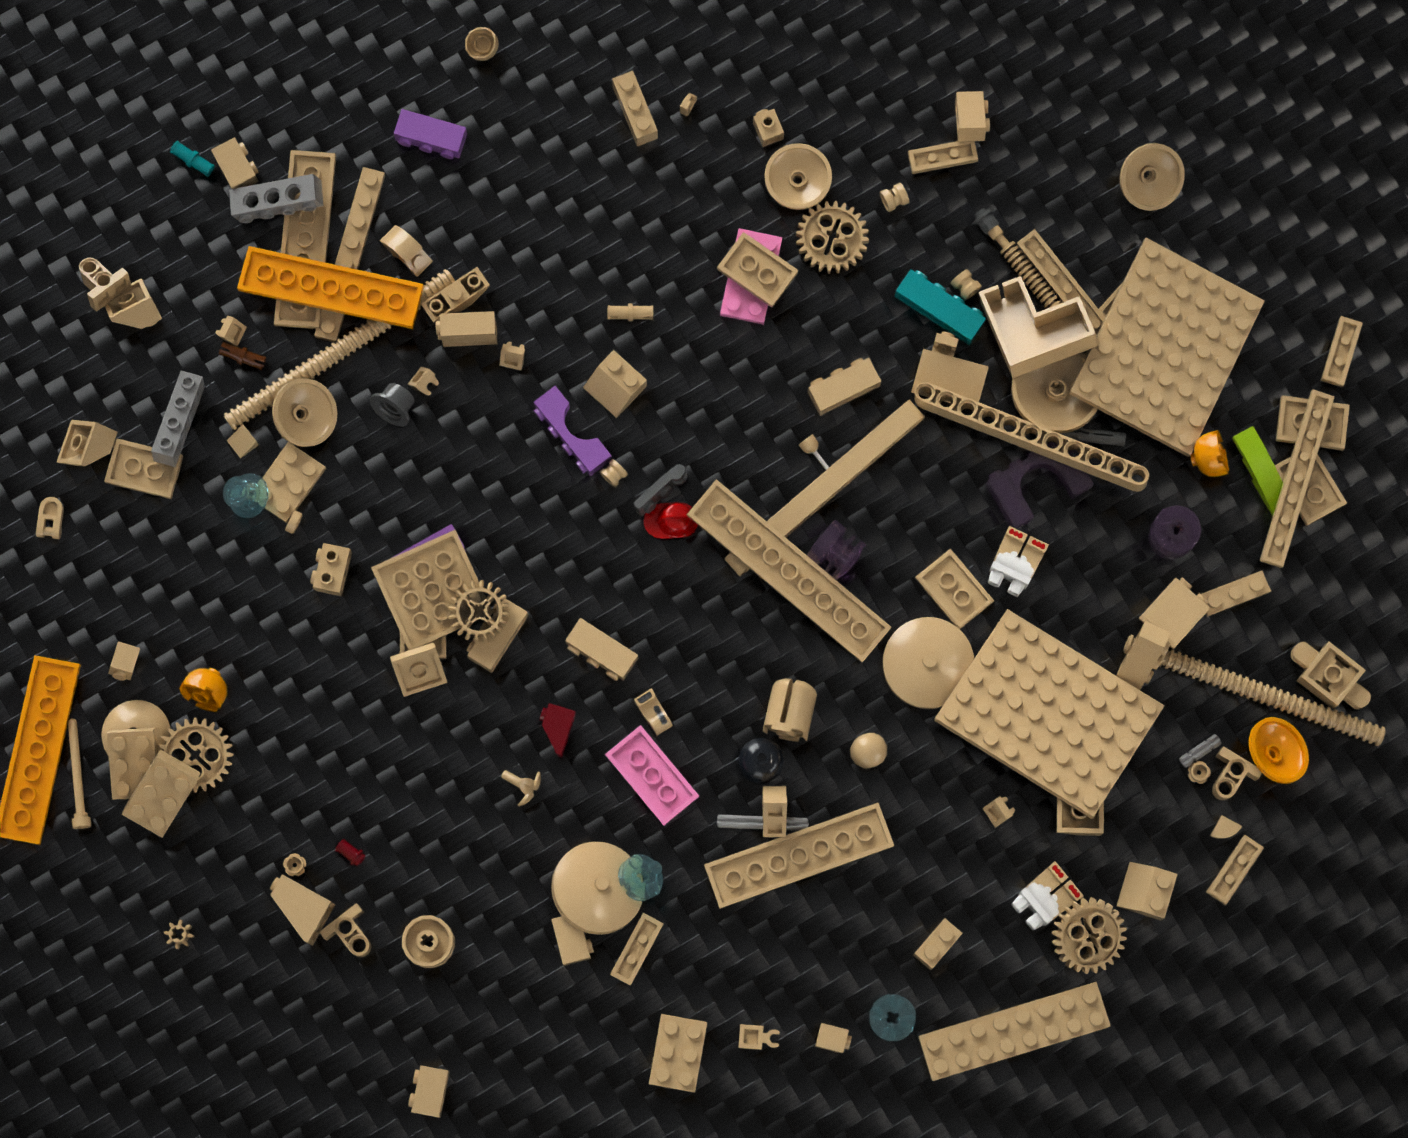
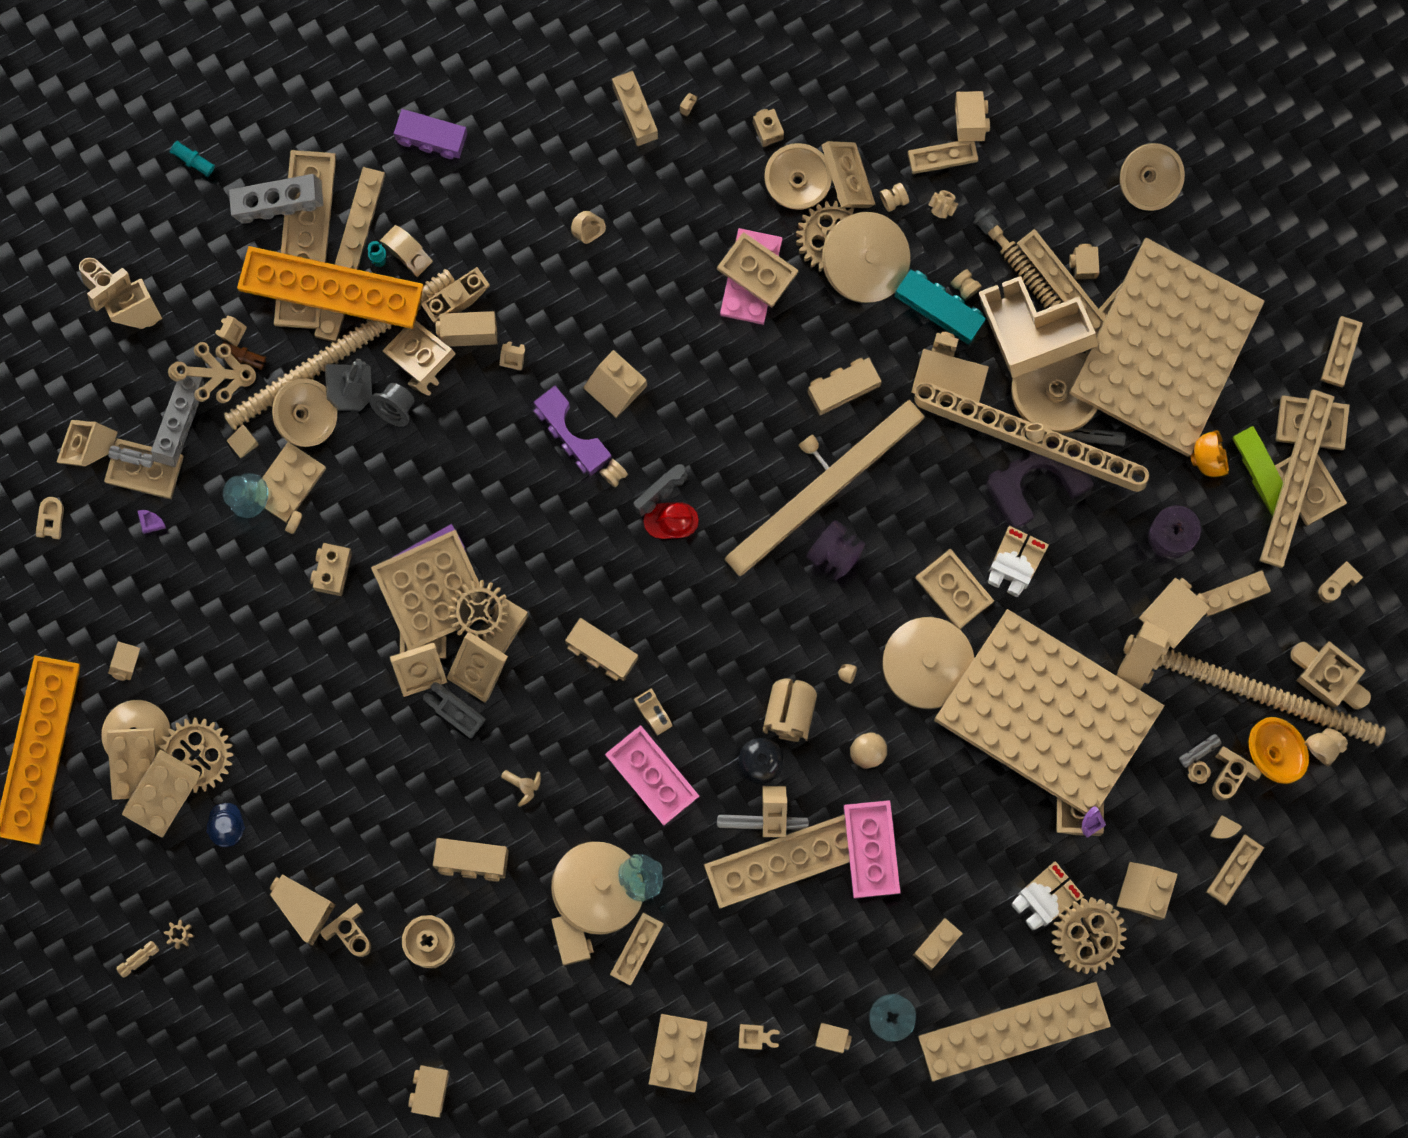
(81, 817): tan piece -> none
(131, 456): none -> light grey axle
(137, 959): none -> tan axle
(150, 521): none -> medium lavender tile
(205, 687): light orange cylinder -> none
(215, 372): none -> tan plant
(225, 825): none -> dark blue hat
(234, 164): tan brick -> none
(288, 865): tan plate -> none
(348, 385): none -> dark grey piece
(350, 852): dark red pin -> none
(377, 254): none -> teal pin
(419, 353): none -> tan plate
(455, 710): none -> dark grey hinge
(470, 859): none -> tan brick
(477, 667): none -> tan plate
(481, 43): tan hair -> none
(557, 726): dark red slope -> none
(587, 227): none -> tan piece
(630, 312): tan pin -> none
(789, 571): tan plate -> none
(847, 673): none -> tan hinge
(848, 174): none -> tan plate
(866, 257): none -> tan dish
(871, 849): none -> bright pink plate
(943, 204): none -> tan gear
(998, 811): tan tile -> none
(1035, 432): none -> tan hinge
(1085, 262): none -> tan brick
(1092, 822): none -> medium lavender tile
(1327, 745): none -> tan hair
(1332, 587): none -> tan leg

